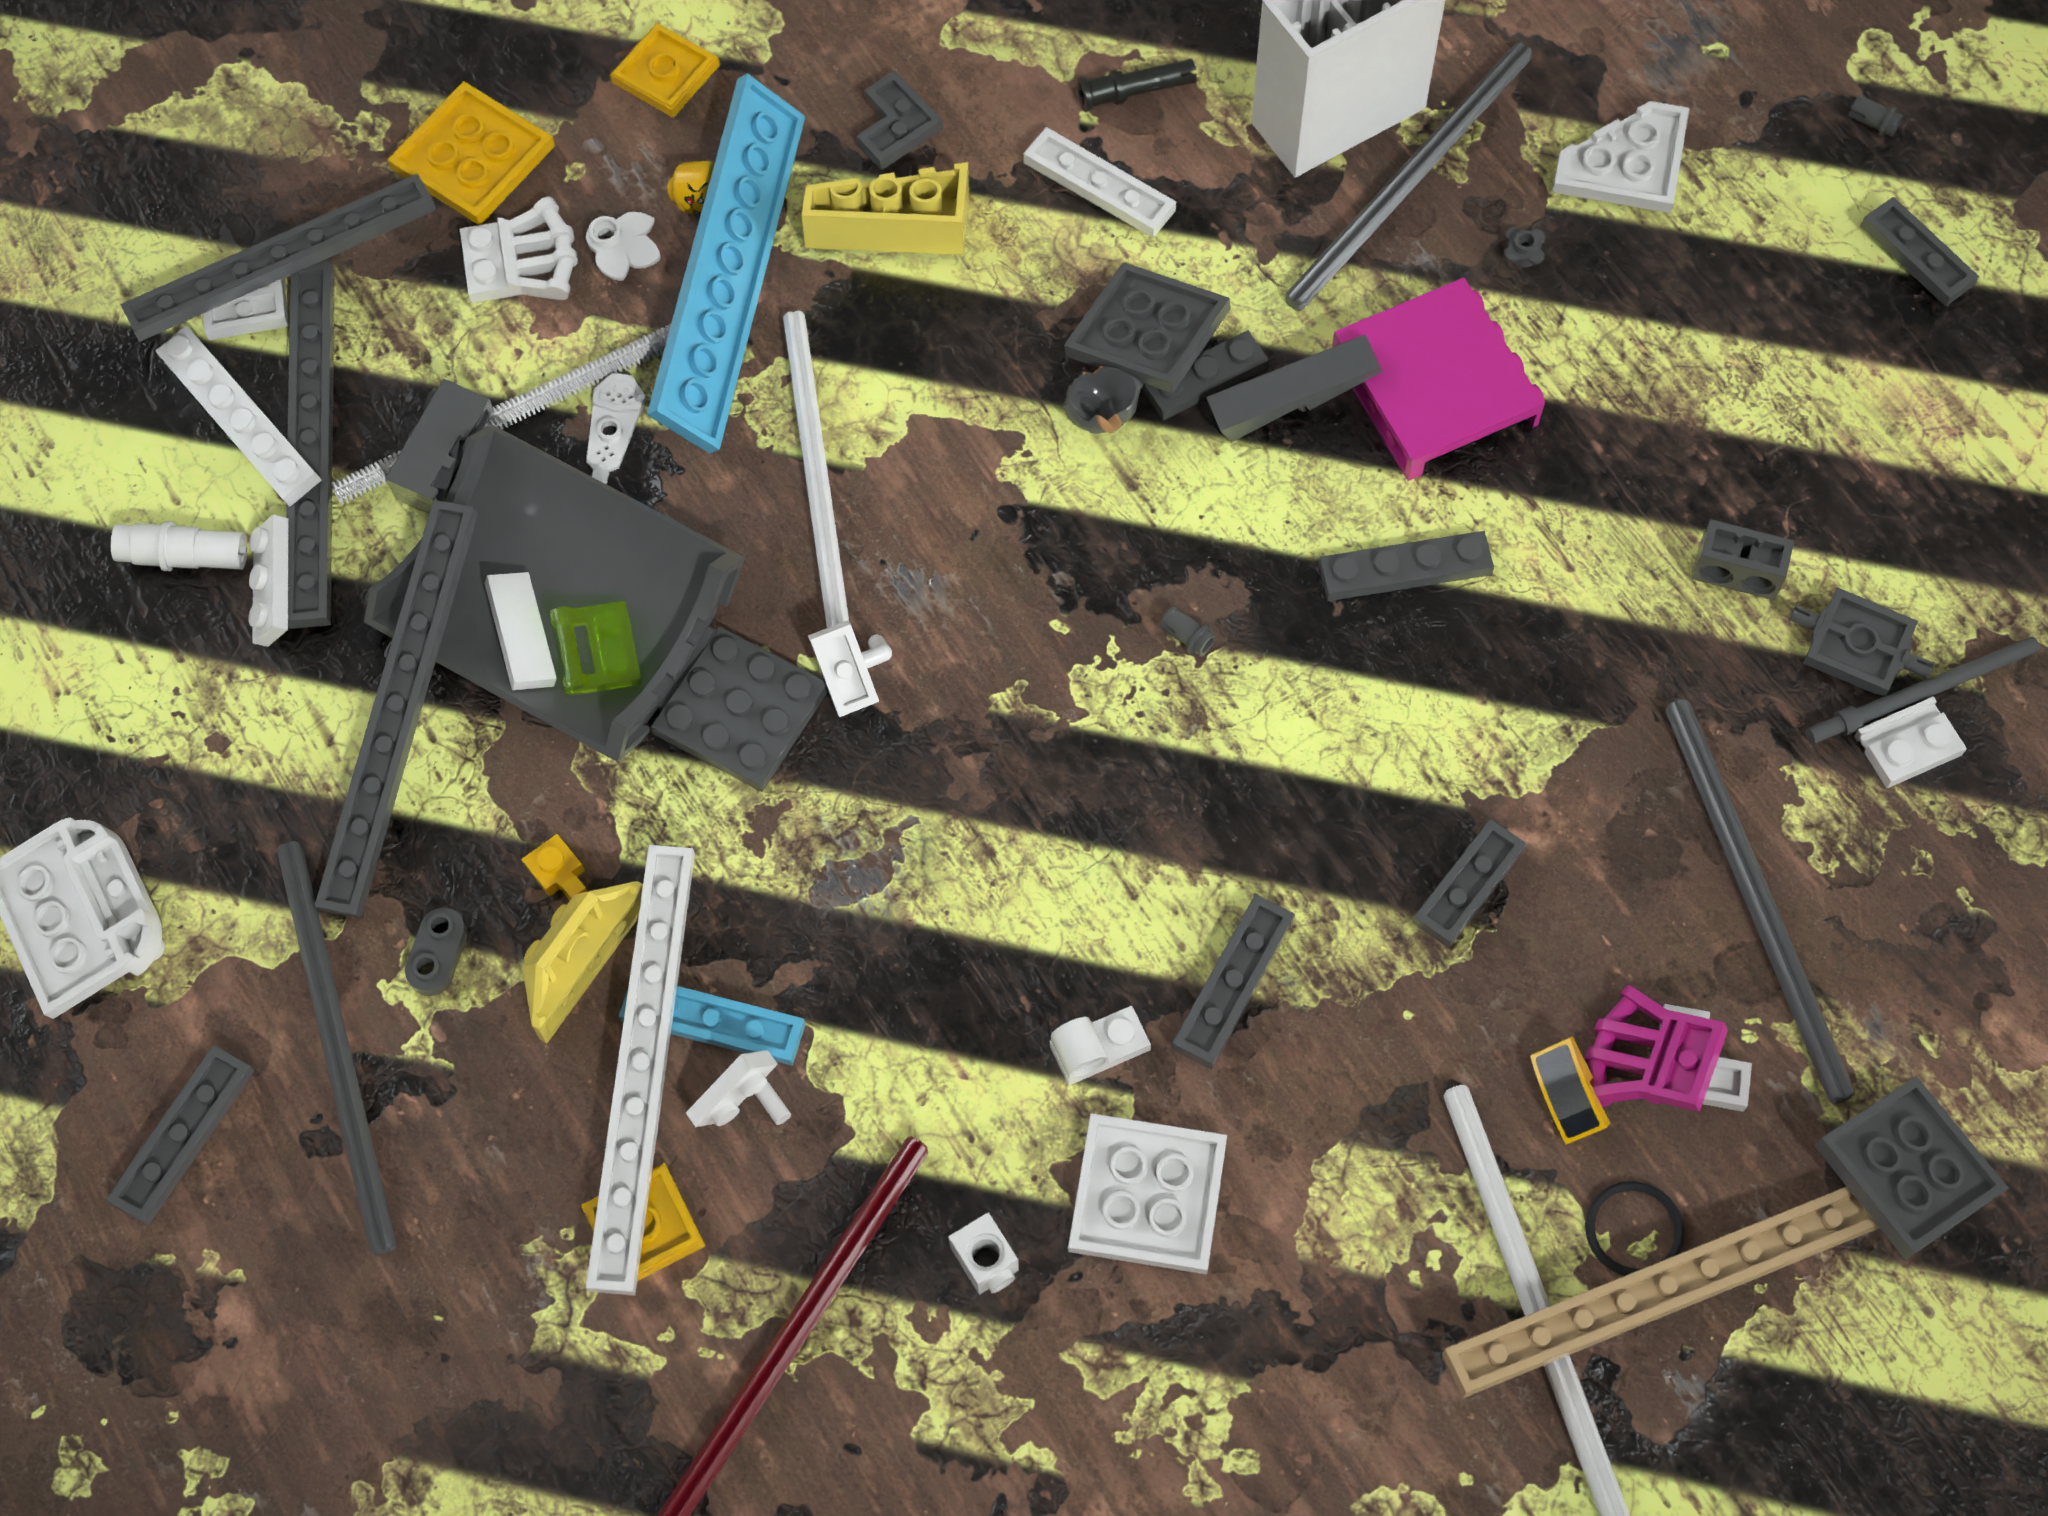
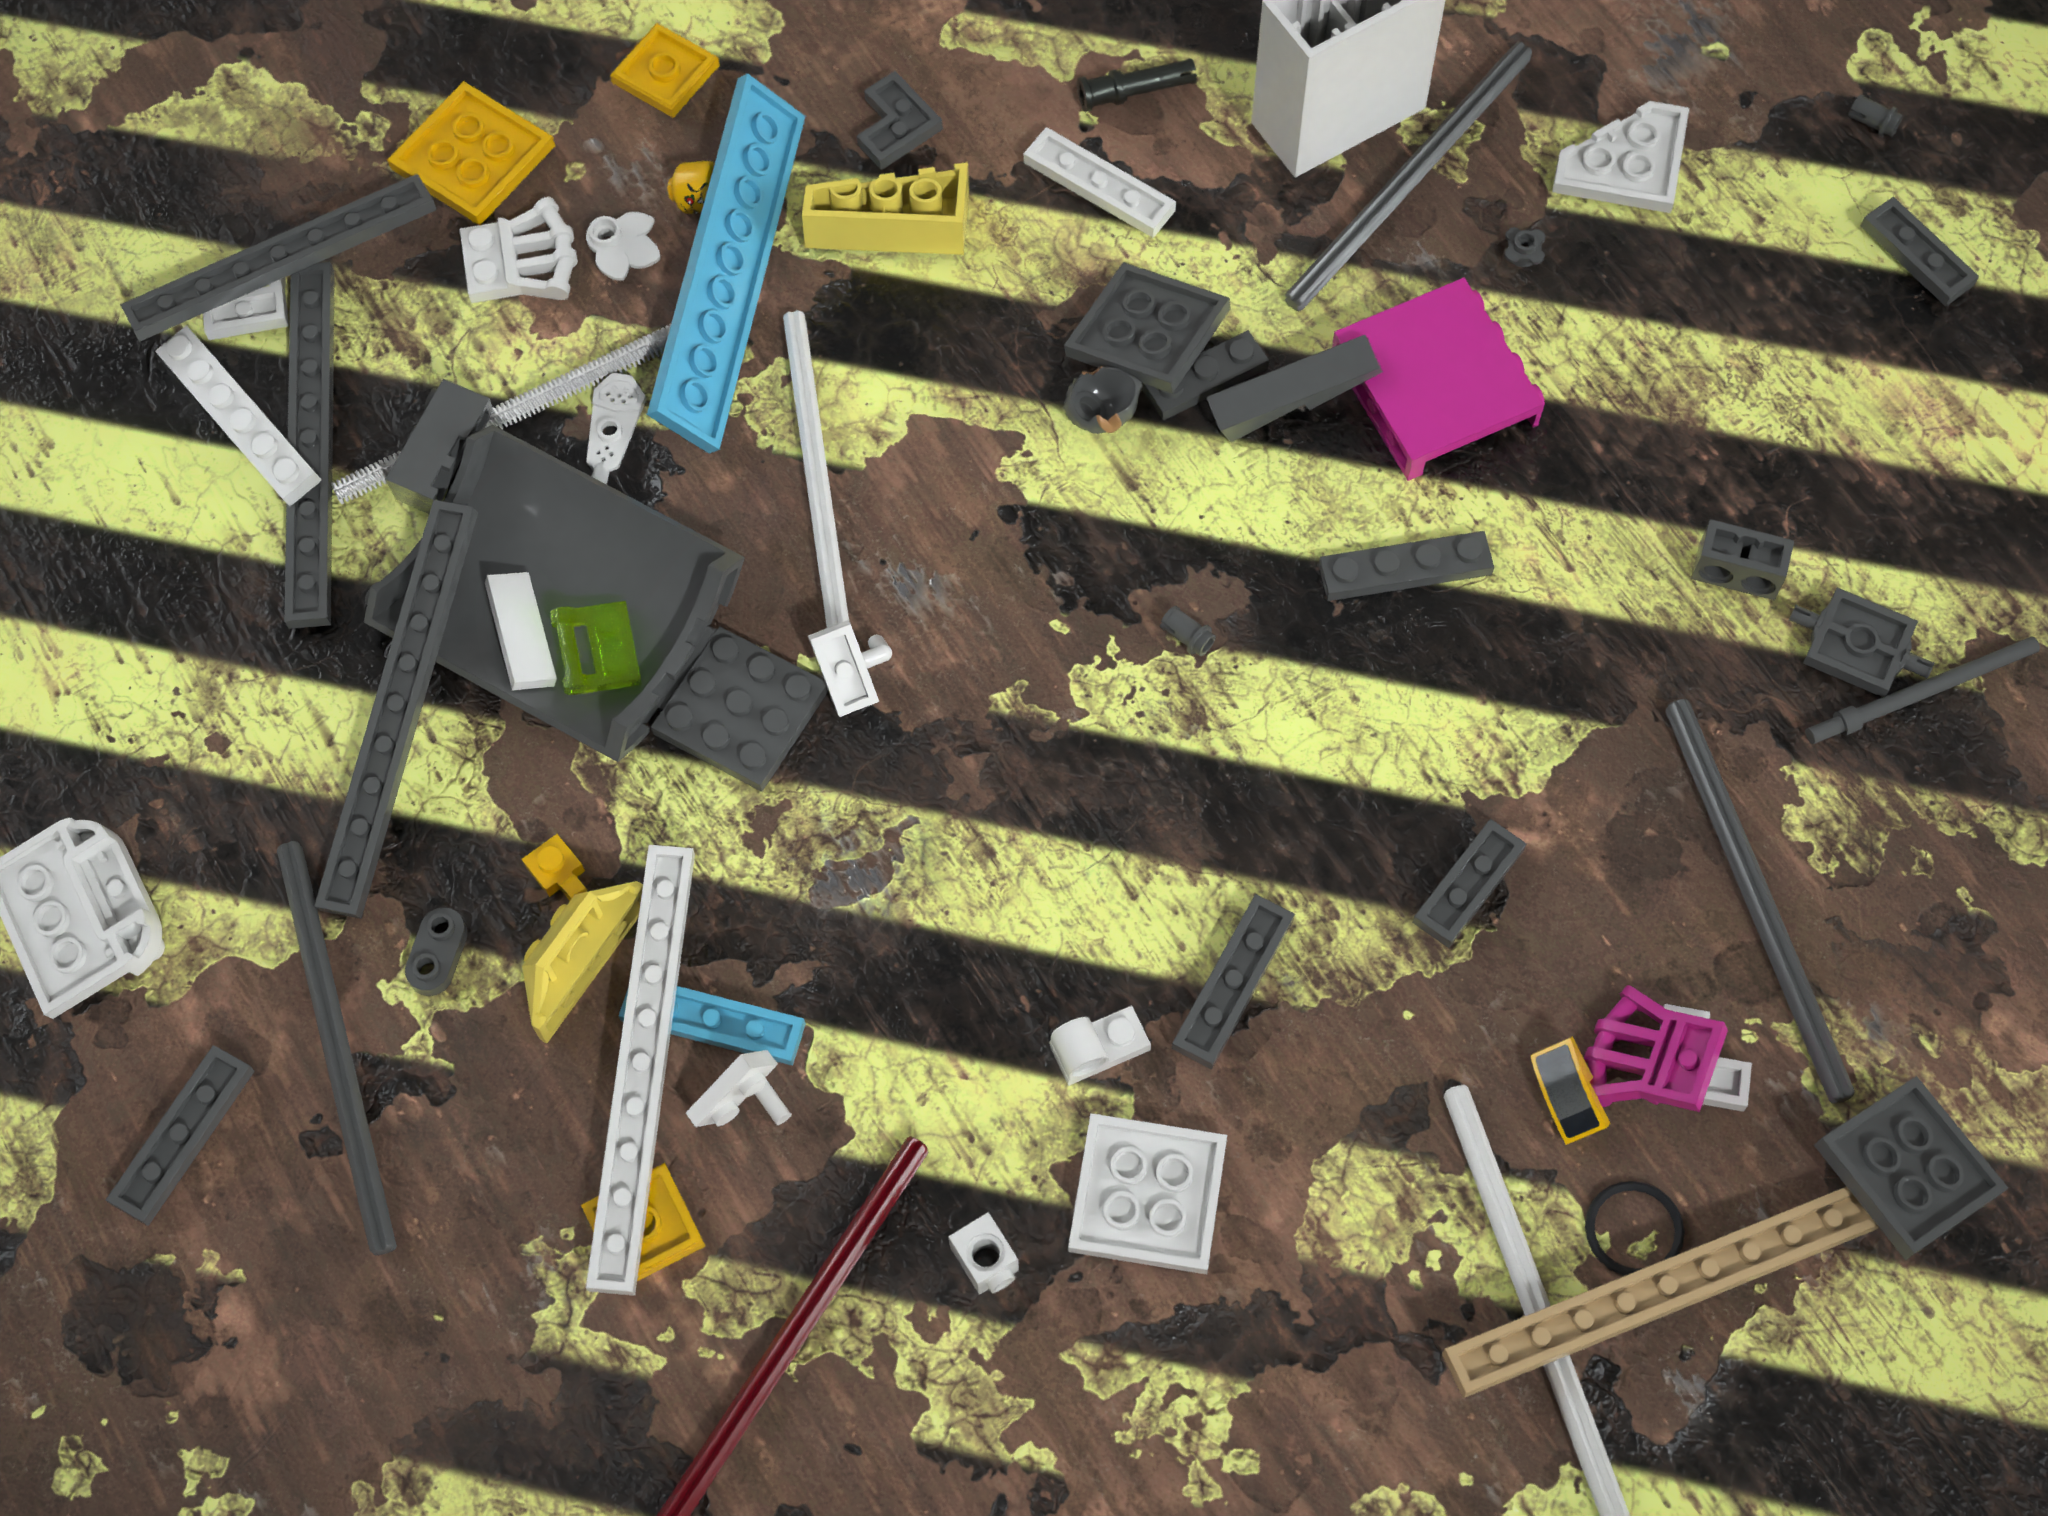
(178, 546): white piece -> none
(269, 580): white plate -> none
(1910, 742): white plate -> none

